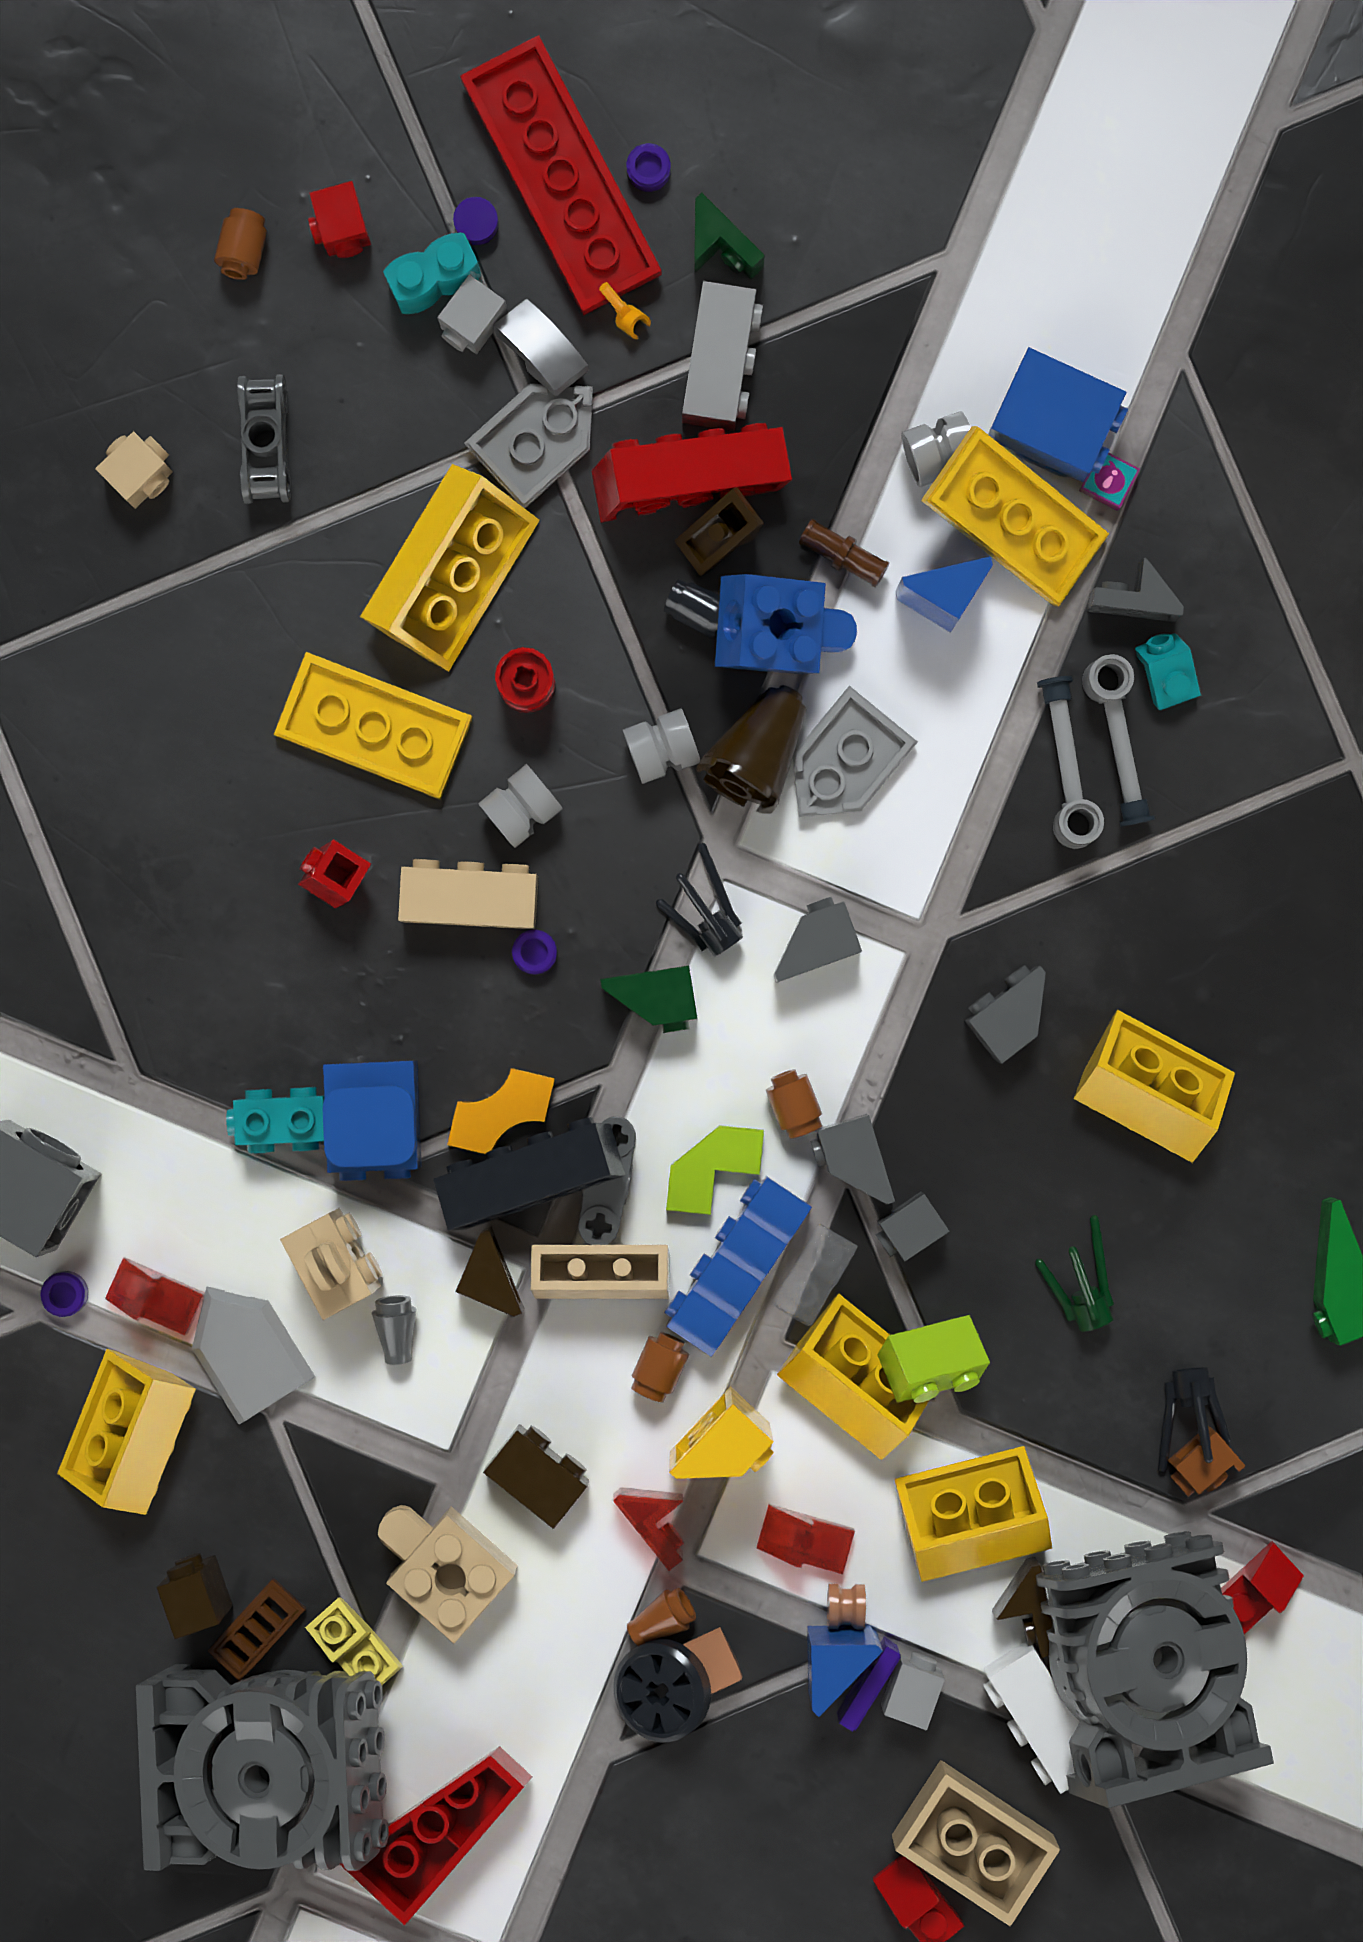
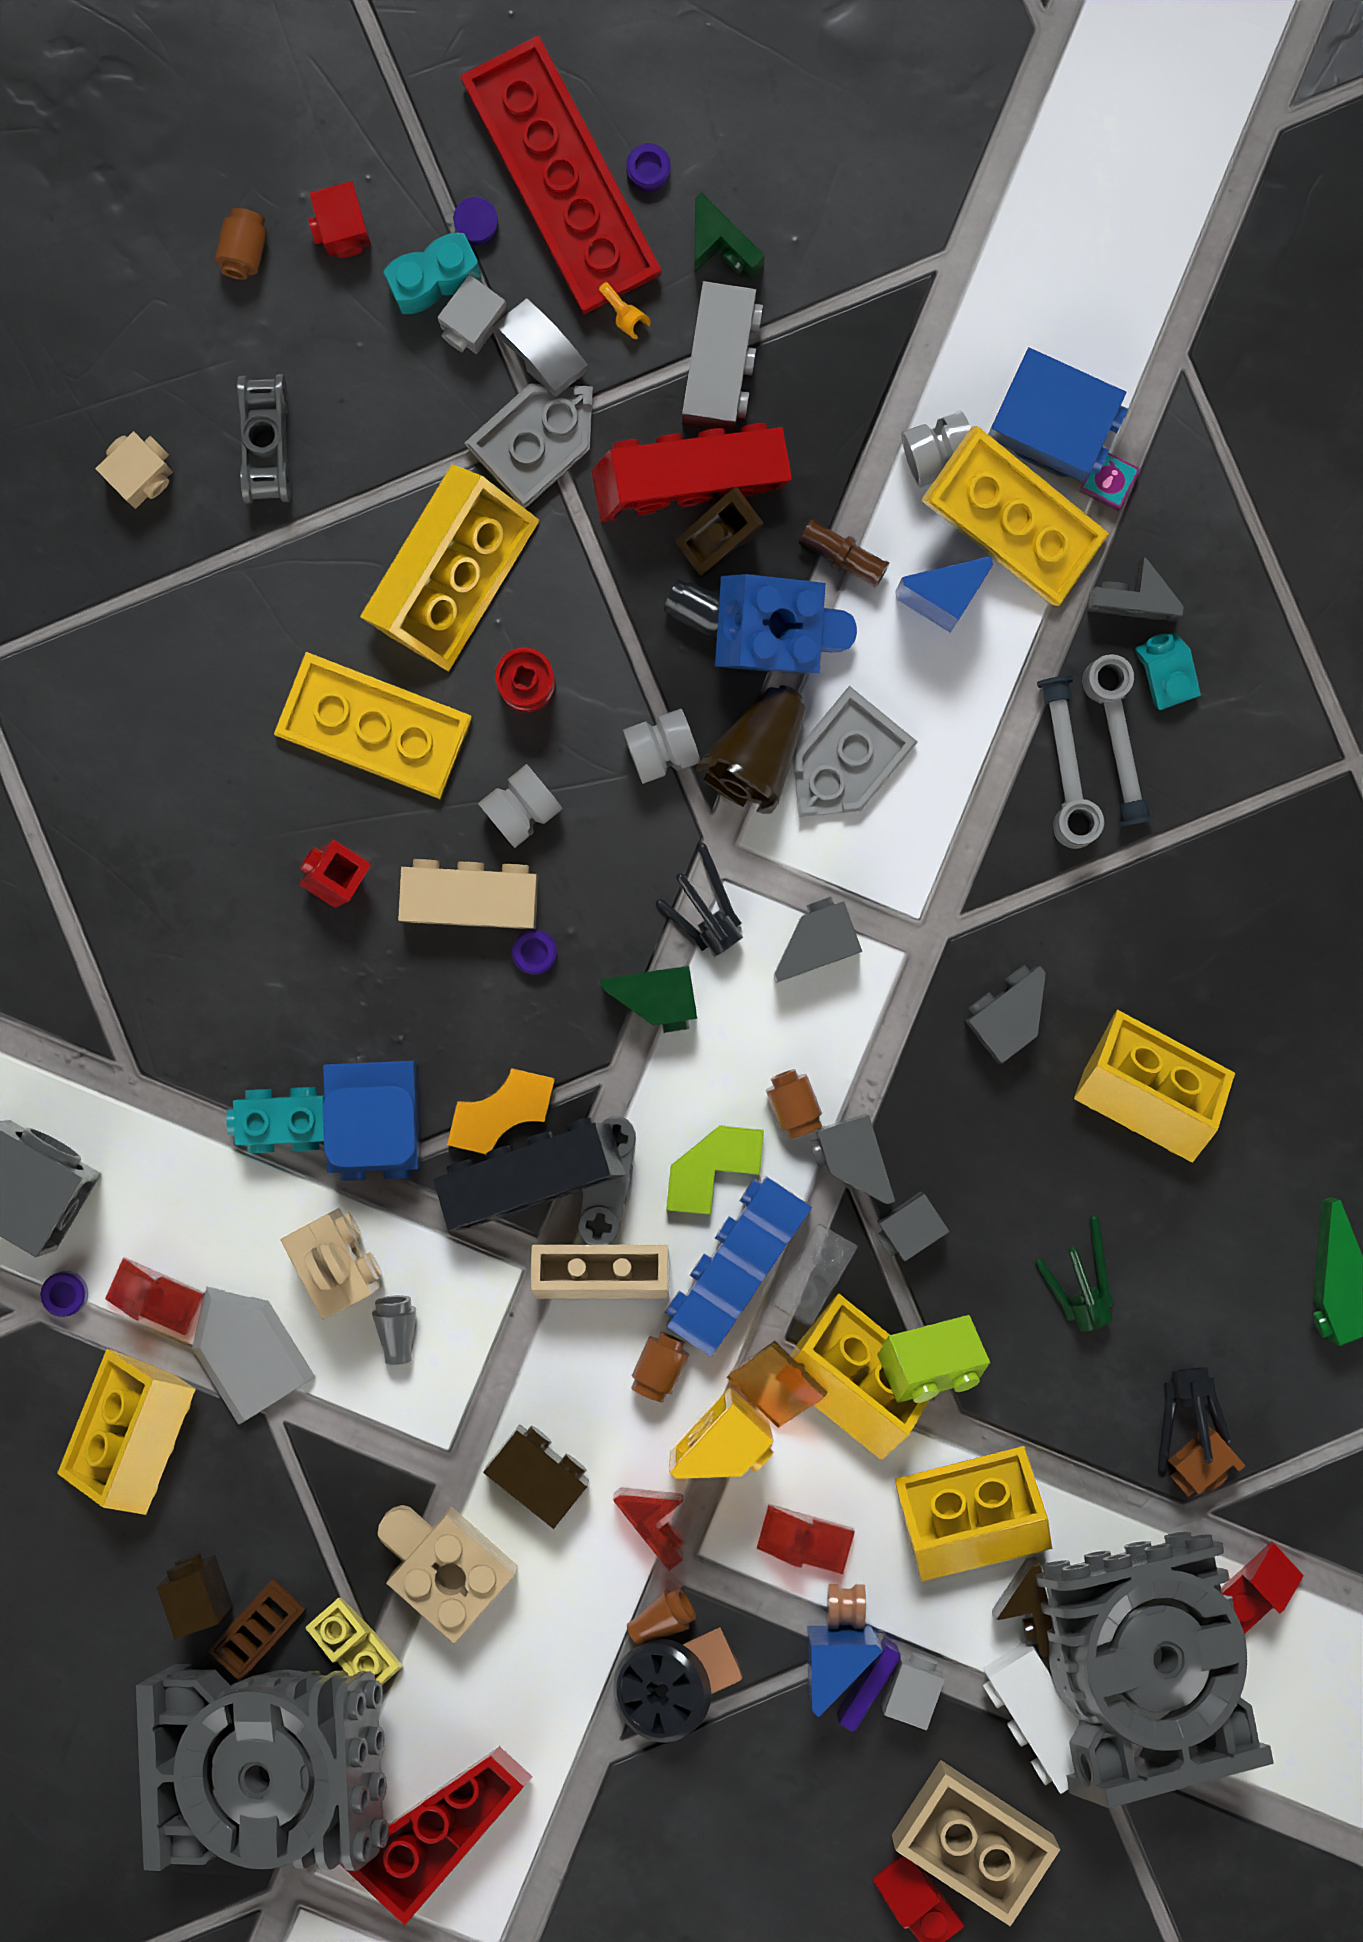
(489, 1278): dark brown slope -> none
(776, 1384): none -> clear orange piece

